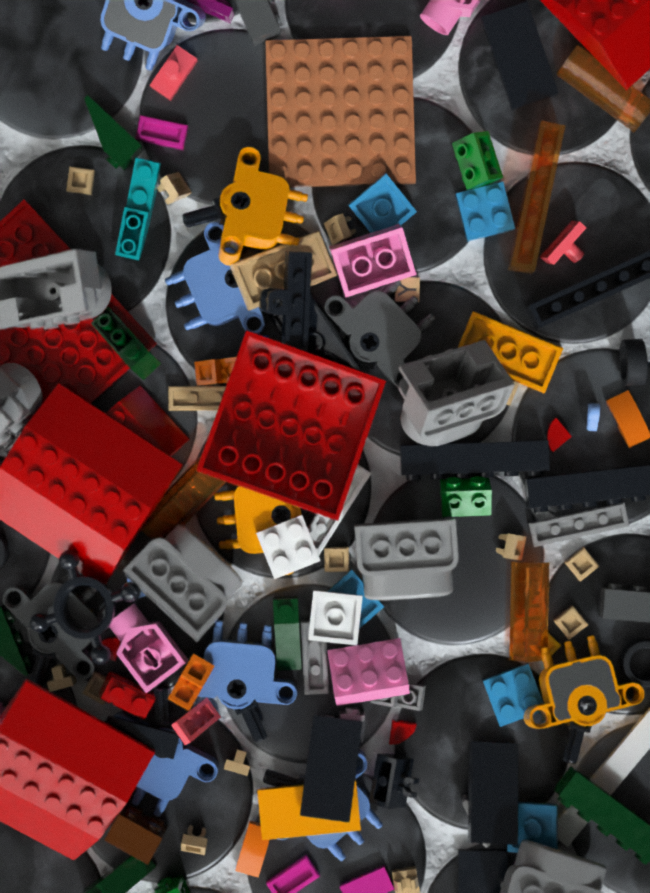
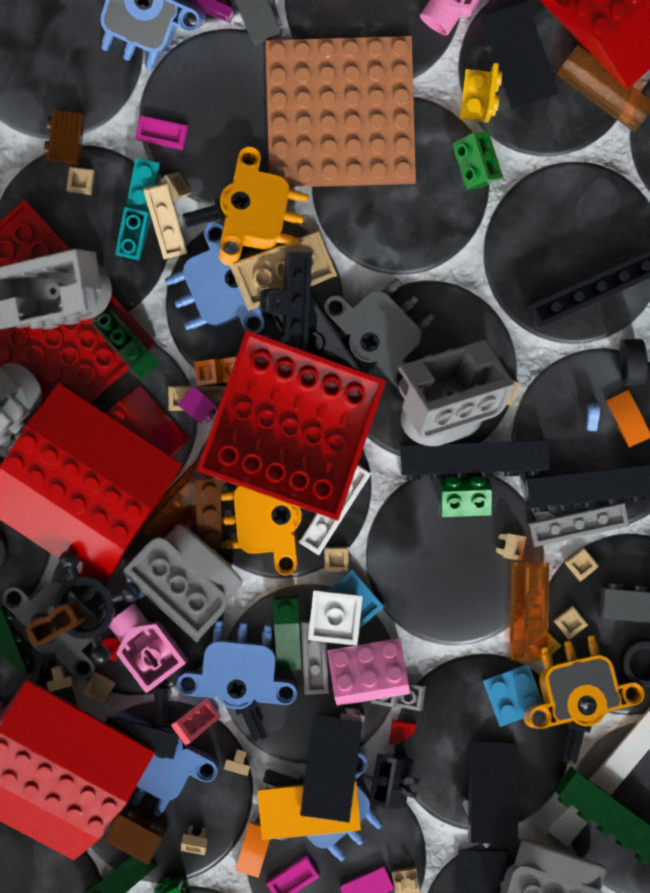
(58, 621): none -> reddish brown brick
(65, 137): none -> reddish brown brick
(115, 140): dark green slope -> none
(126, 695): red brick -> none
(165, 220): none -> tan tile
(173, 72): coral tile -> none
(191, 682): orange slope -> none
(198, 405): none -> magenta brick
(206, 508): none -> reddish brown brick
(288, 546): white plate -> none
(338, 229): tan tile -> none
(372, 260): bright pink brick -> none
(382, 205): dark azure plate -> none
(407, 558): light grey brick -> none
(408, 288): tan tile -> none
(479, 94): none -> yellow bracket
(485, 211): dark azure plate -> none
(521, 354): light orange tile -> none
(536, 197): clear orange brick -> none
(537, 823): dark azure plate -> none
(556, 435): red tile -> none
(565, 244): coral tile -> none

